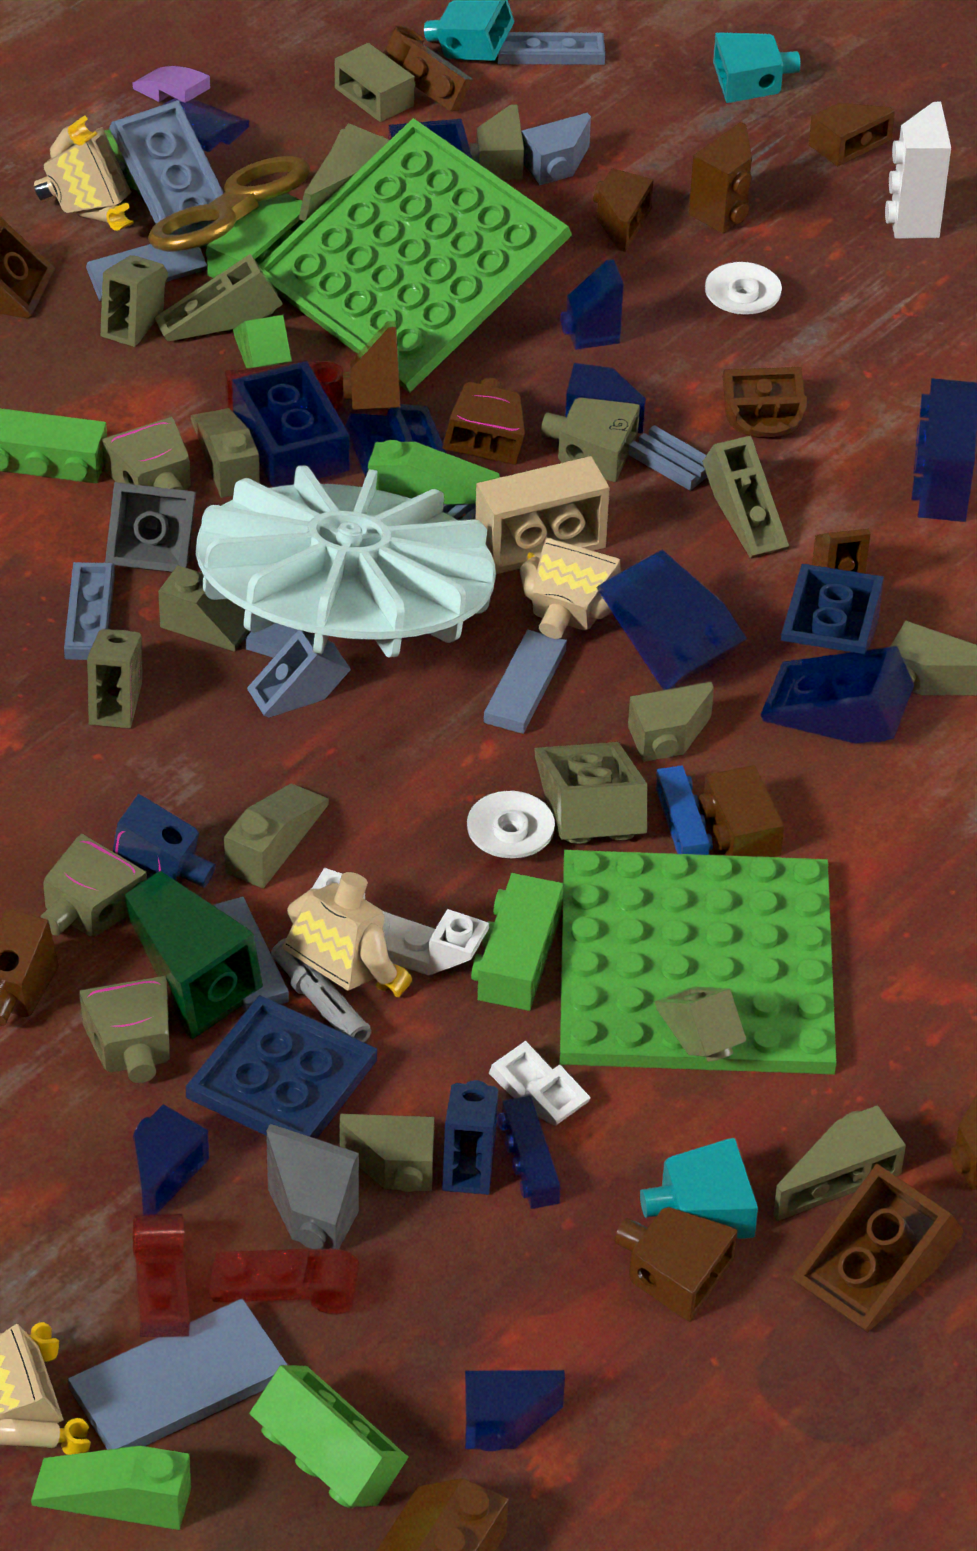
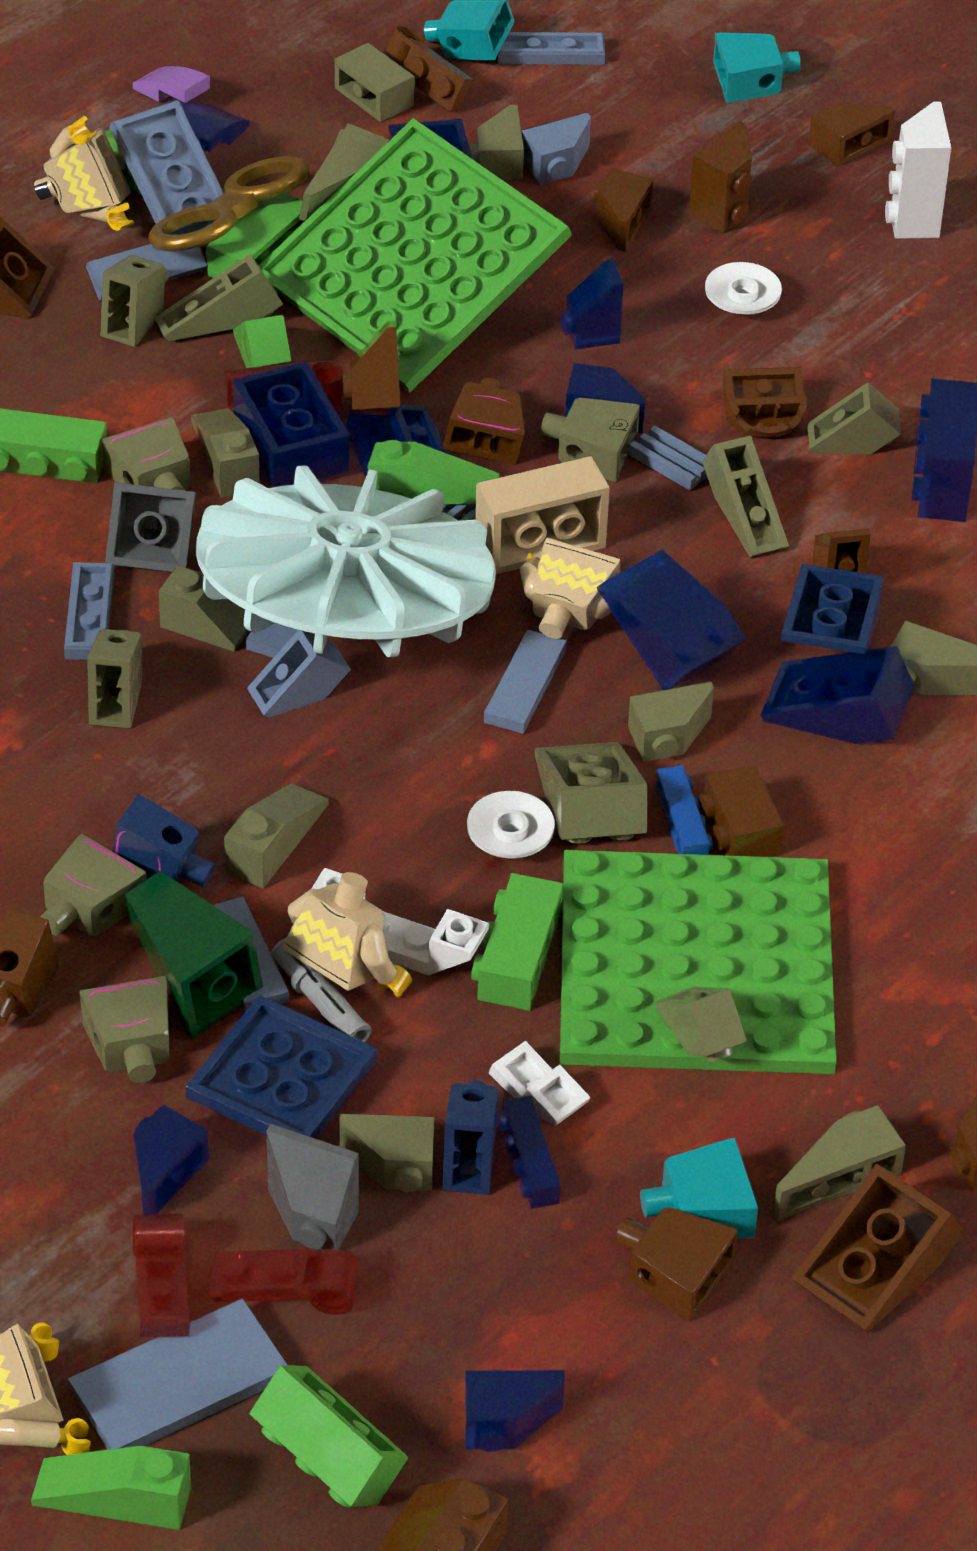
(855, 424): none -> olive slope

